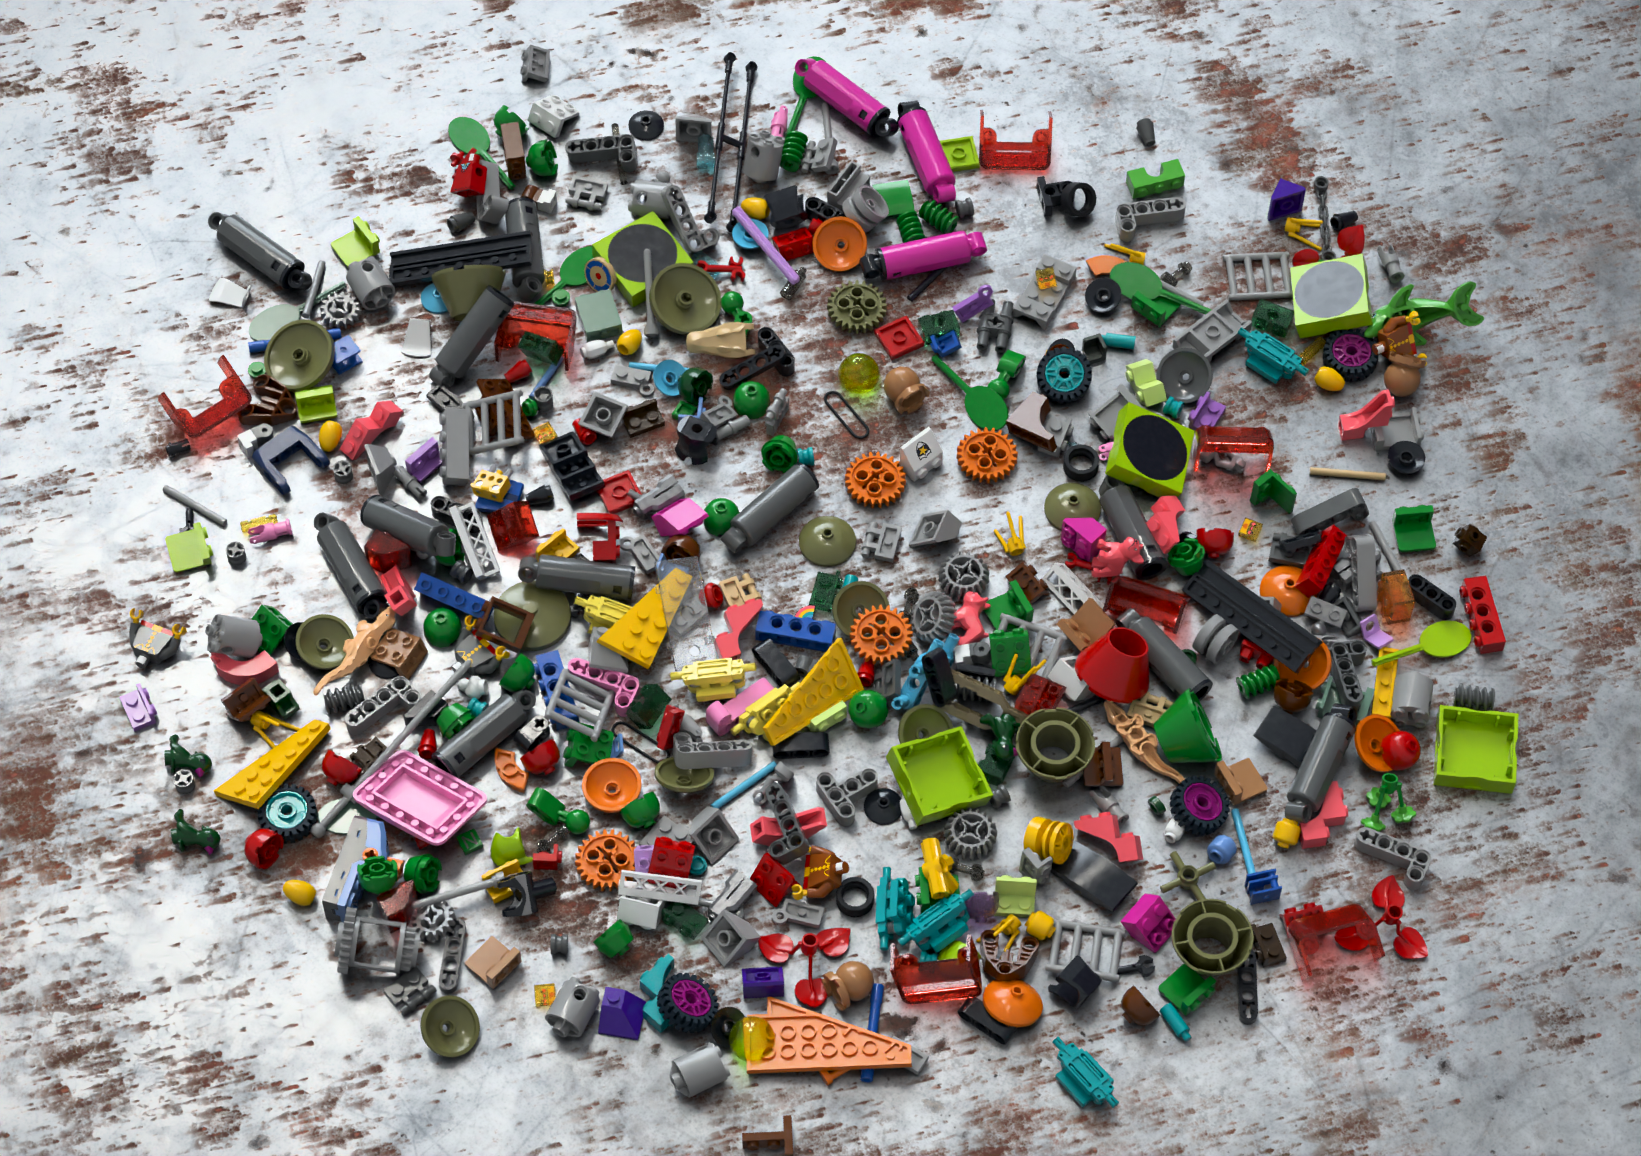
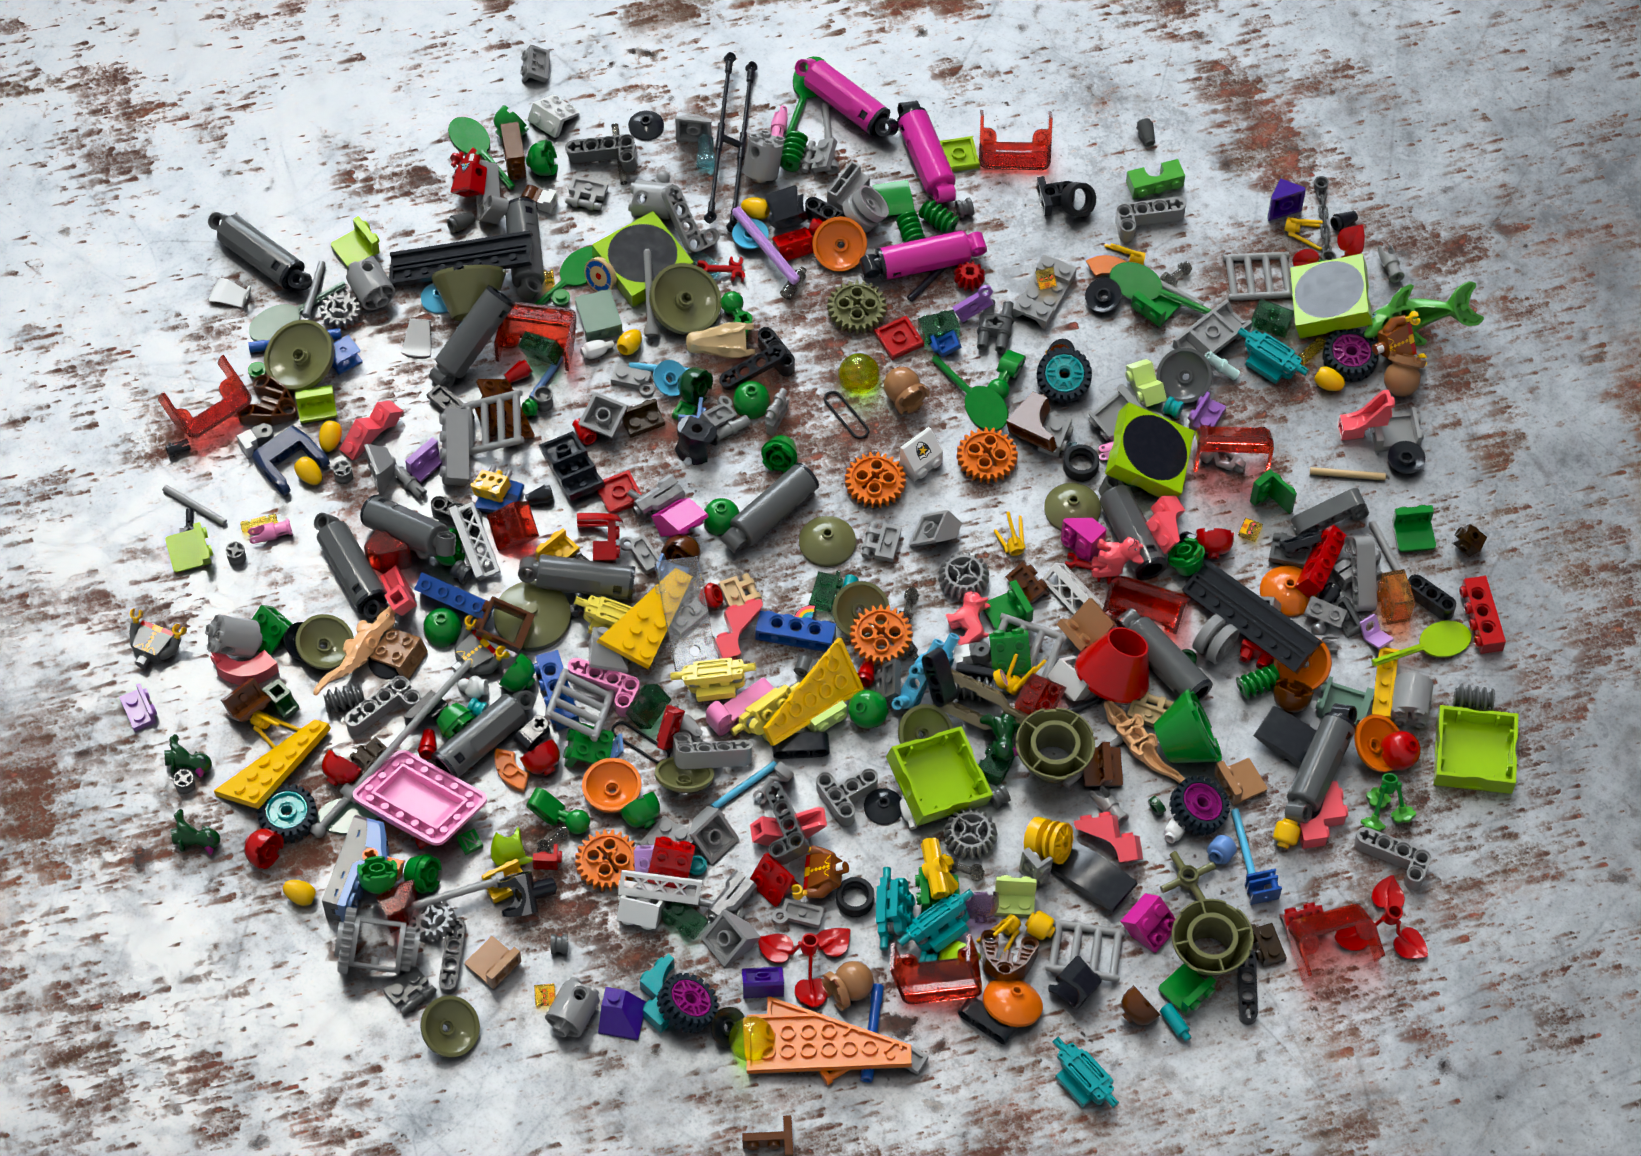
(308, 471): none -> yellow animal
(544, 432): clear yellow tile -> none
(614, 939): green cone -> none
(698, 1070): light grey cylinder -> none
(775, 663): black beam -> none
(805, 456): teal wheel -> none
(933, 616): light grey gear -> none
(969, 276): none -> red gear
(1000, 679): none -> yellow tile
(1094, 348): pearl dark grey panel -> none
(1119, 340): teal cylinder -> none
(1143, 959): black bar -> none
(1222, 366): none -> light aqua pin
(1344, 658): dark grey beam -> none

